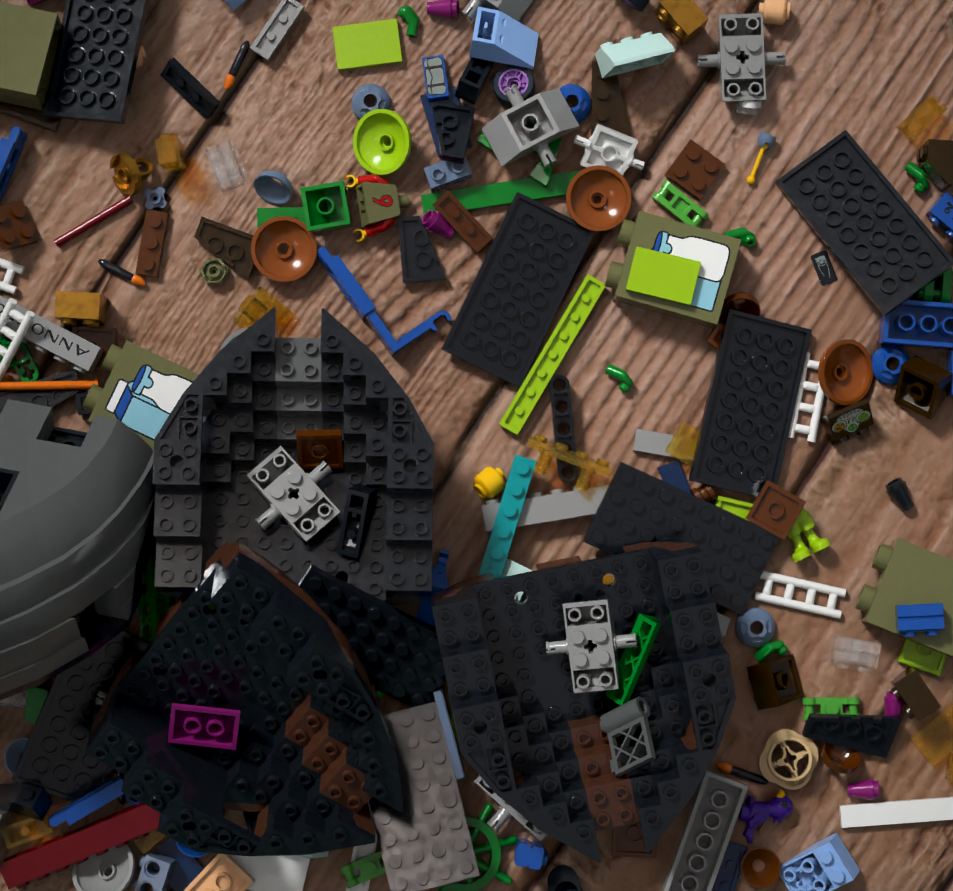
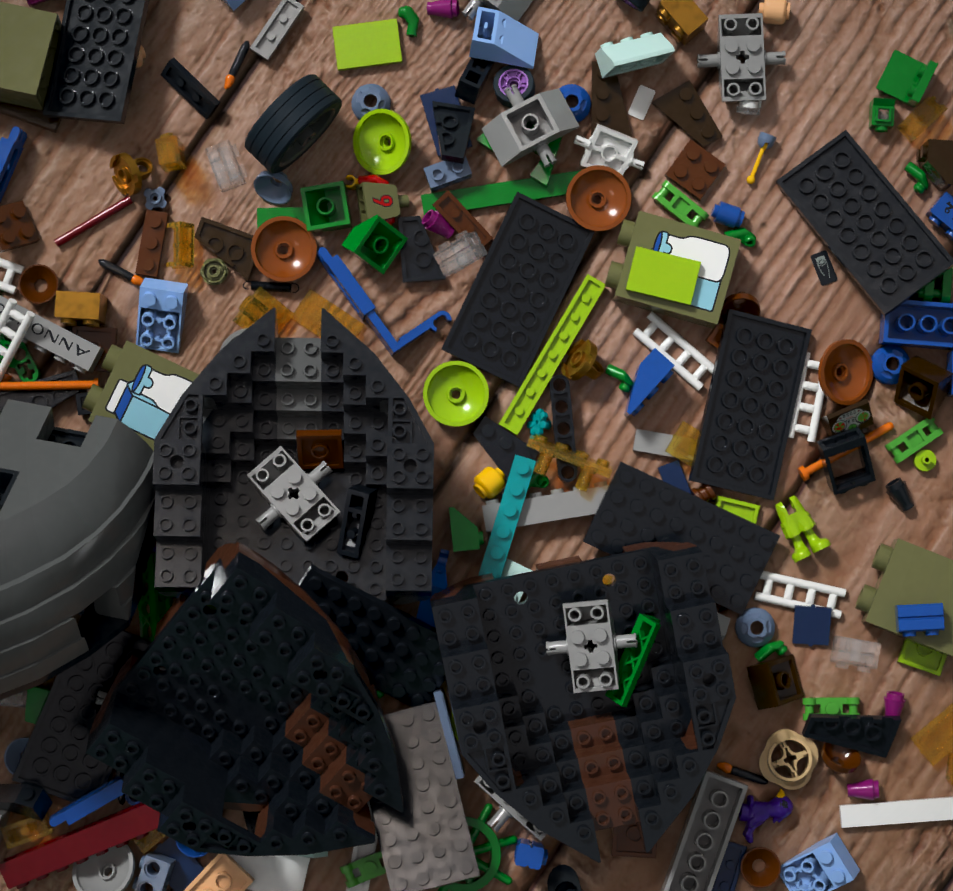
(31, 276): none -> reddish brown piece
(161, 314): none -> light blue slope
(182, 245): none -> clear yellow hinge
(203, 726): magenta slope -> none
(271, 286): none -> black piece
(293, 123): none -> black wheel
(310, 312): none -> clear yellow piece
(375, 243): none -> green slope
(435, 77): tile -> none
(455, 377): none -> lime dish
(460, 253): none -> clear brick
(464, 533): none -> green slope
(501, 444): none -> black wing
(538, 422): none -> teal plant
(538, 480): none -> green arm
(582, 361): none -> pearl gold tile
(623, 720): dark grey piece -> none
(641, 102): none -> white sticker
(649, 373): none -> blue slope
(689, 113): none -> dark brown wing
(689, 350): none -> white bar
(727, 215): none -> blue brick
(776, 509): reddish brown plate -> none
(805, 472): none -> orange bar
(811, 625): none -> dark blue piece
(840, 443): none -> black window
(881, 114): none -> green window
(906, 78): none -> green bracket
(913, 439): none -> bright green plate
(915, 694): dark brown slope -> none
(920, 463): none -> lime tile

